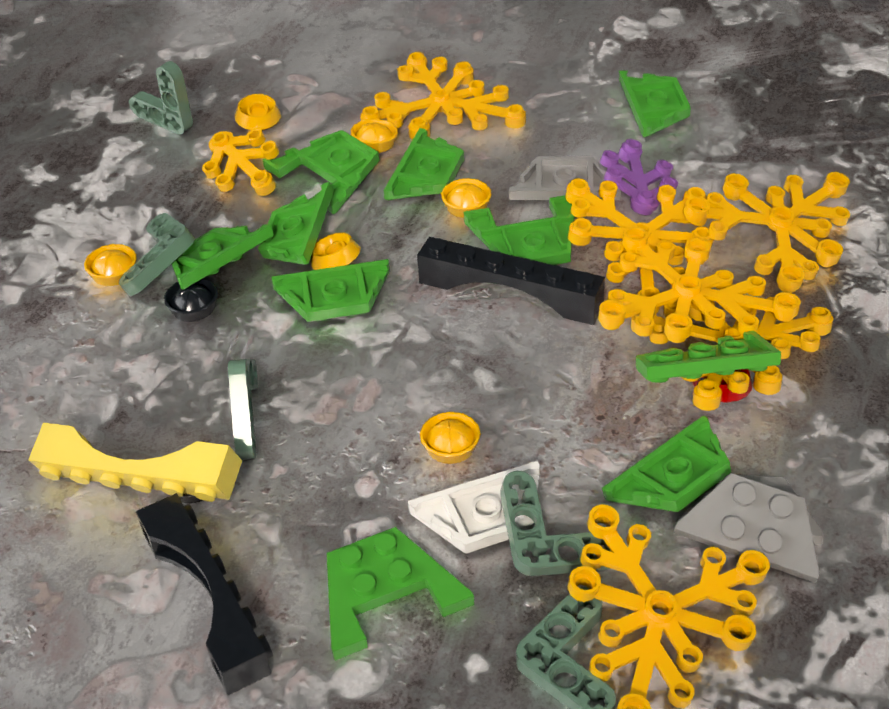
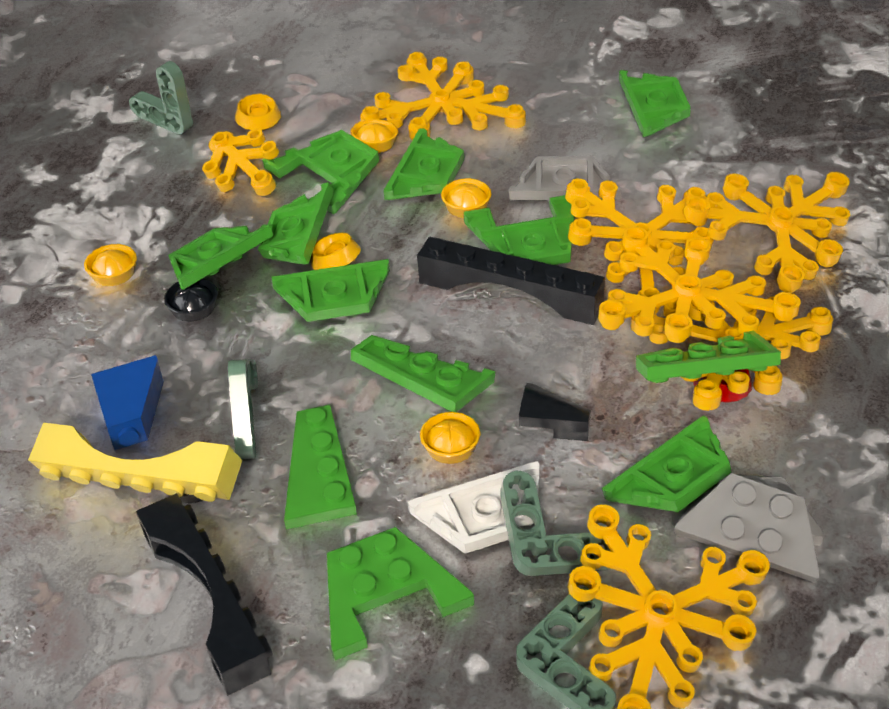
(129, 399): none -> blue slope
(172, 241): sand green beam -> none
(318, 475): none -> bright green wing
(422, 373): none -> bright green wing
(547, 410): none -> black slope
(642, 199): medium lavender plant -> none

